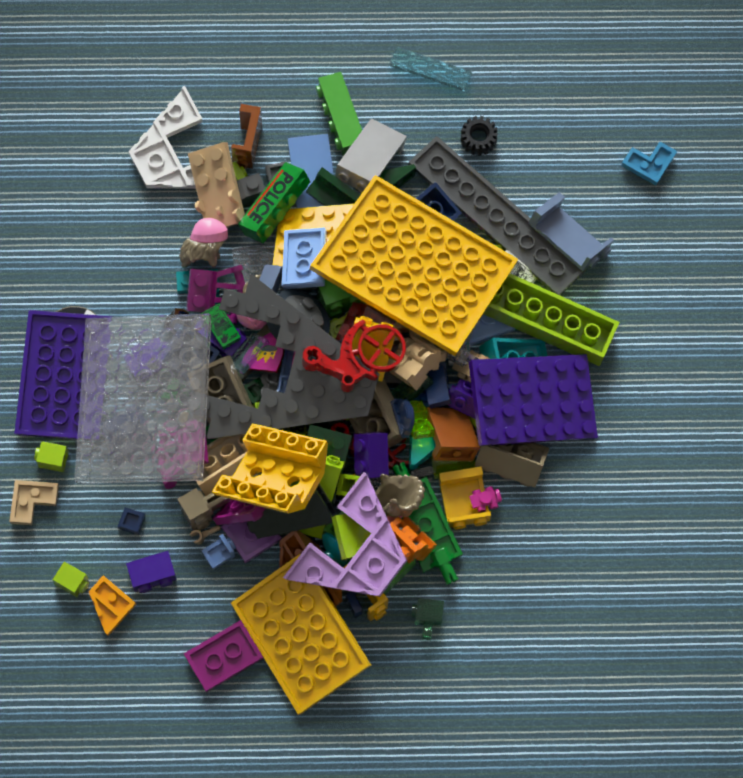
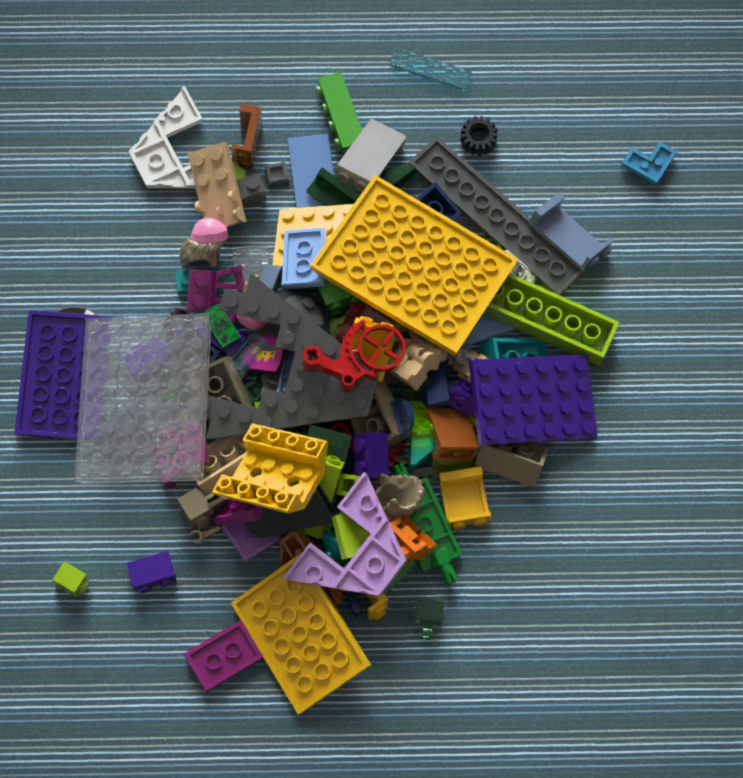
(27, 495): tan plate -> none
(51, 456): lime brick -> none
(110, 604): light orange wing -> none
(131, 521): dark blue tile -> none
(219, 552): medium blue bracket -> none
(274, 202): green brick -> none
(487, 497): dark pink piece -> none

